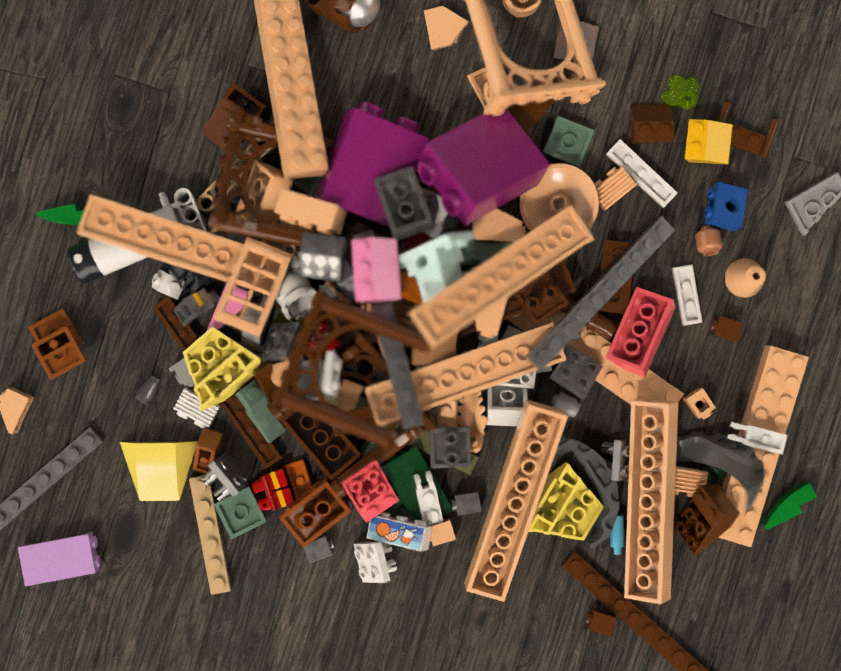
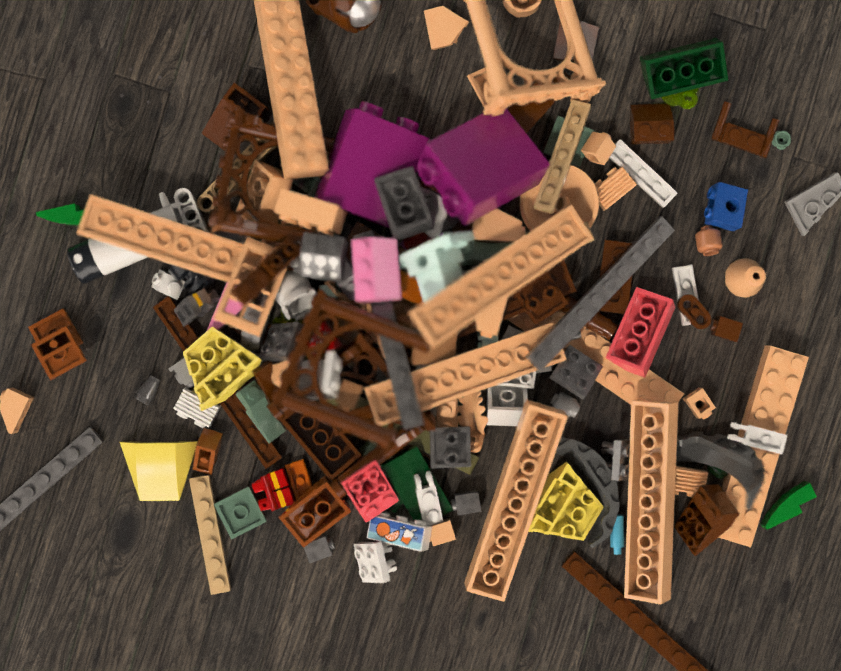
(59, 559): lavender panel -> none
(228, 474): flat silver plate -> none
(266, 272): none -> reddish brown slope
(562, 156): none -> tan plate
(598, 148): none -> light nougat brick
(600, 622): reddish brown brick -> none
(684, 68): none -> dark green slope
(696, 309): none -> reddish brown plate
(708, 142): yellow slope -> none
(786, 139): none -> sand green plate

